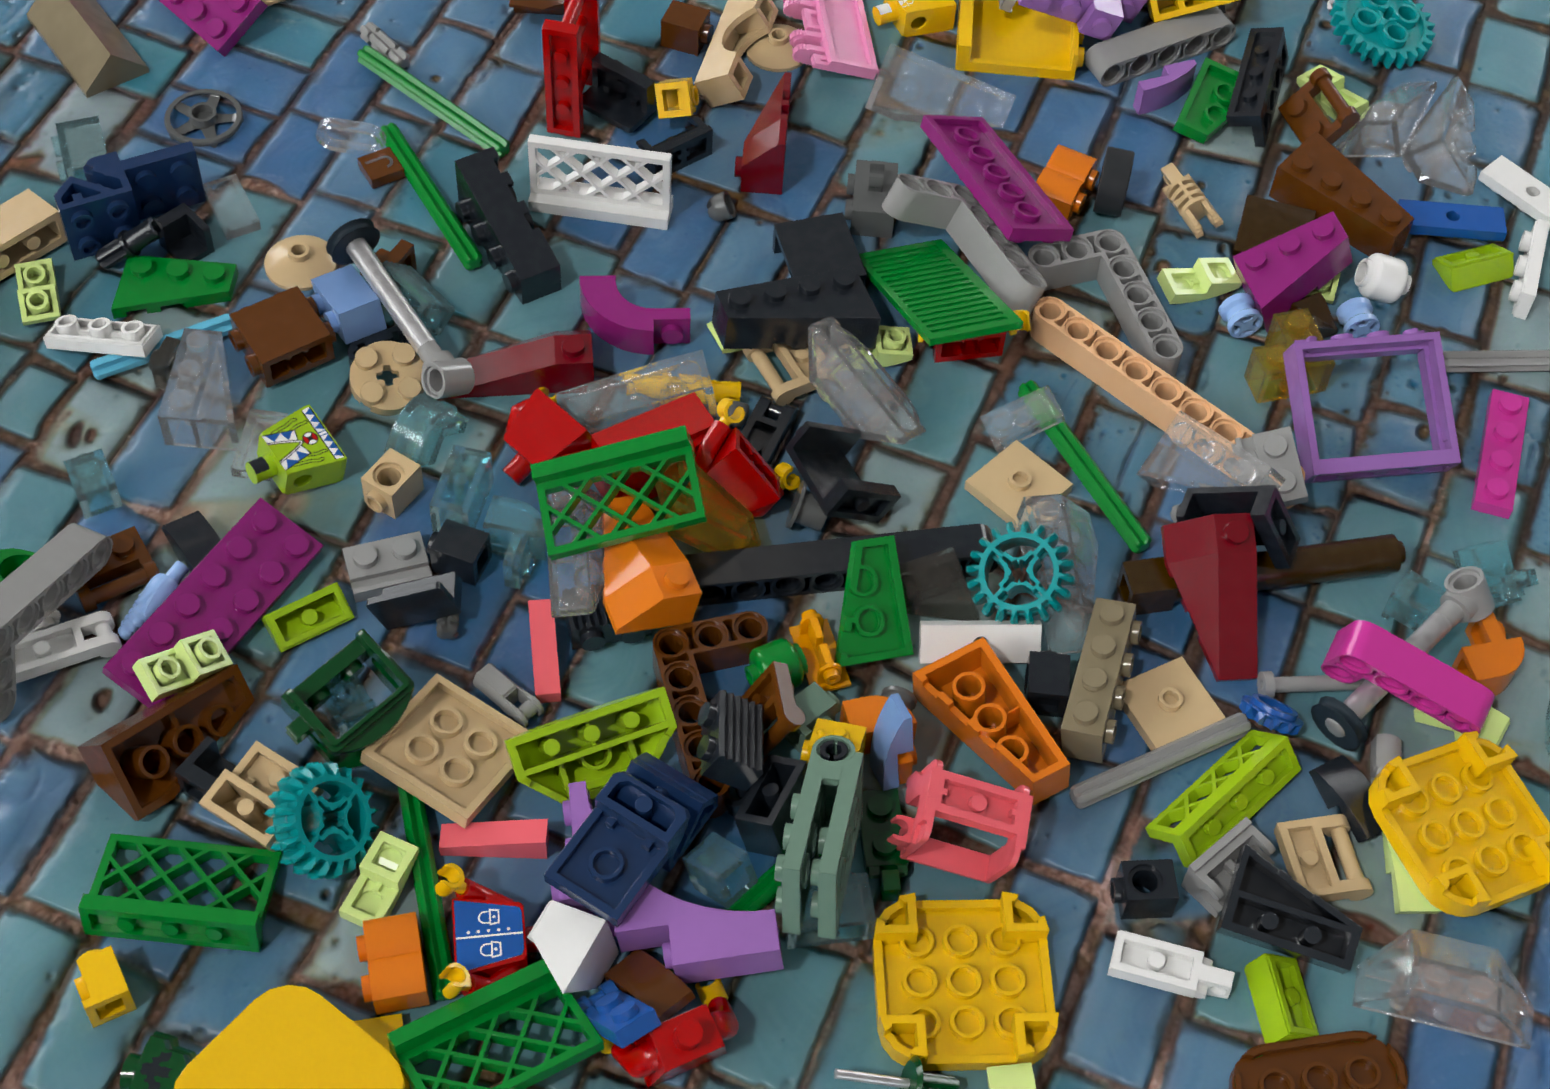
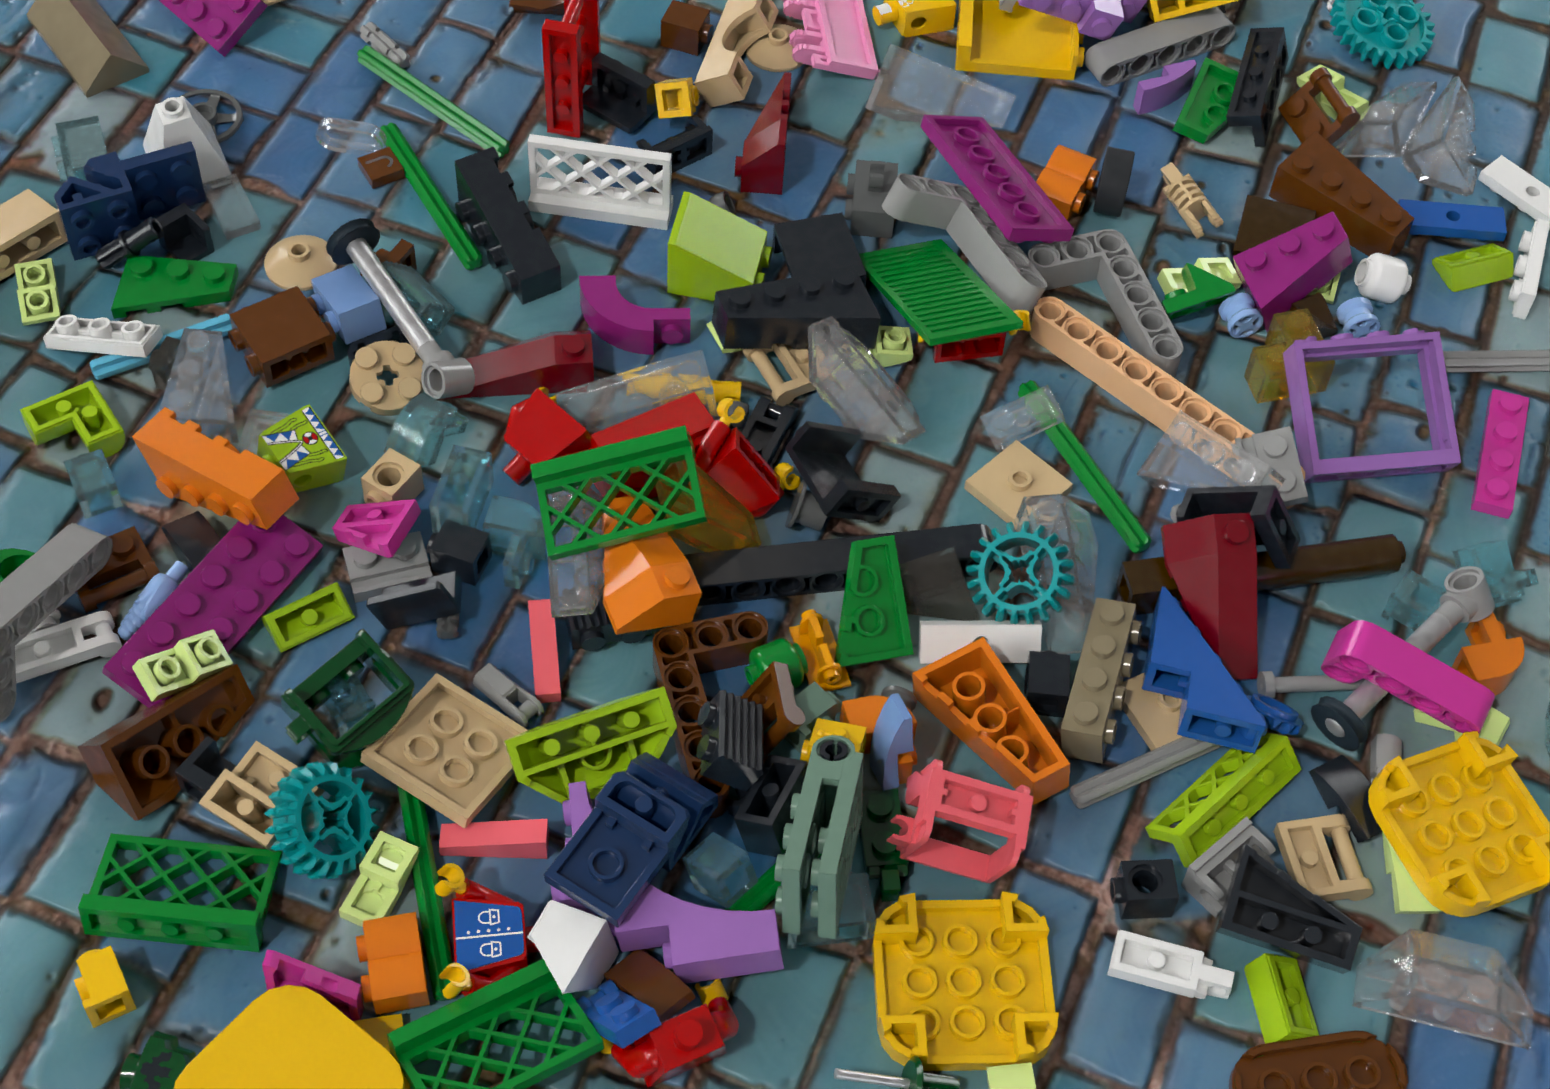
(78, 410): none -> lime brick
(179, 122): none -> white slope
(213, 472): none -> orange wedge
(339, 991): none -> dark pink wing
(377, 526): none -> dark pink wing
(713, 250): none -> lime slope
(1187, 668): none -> blue slope
(1203, 292): none -> green slope

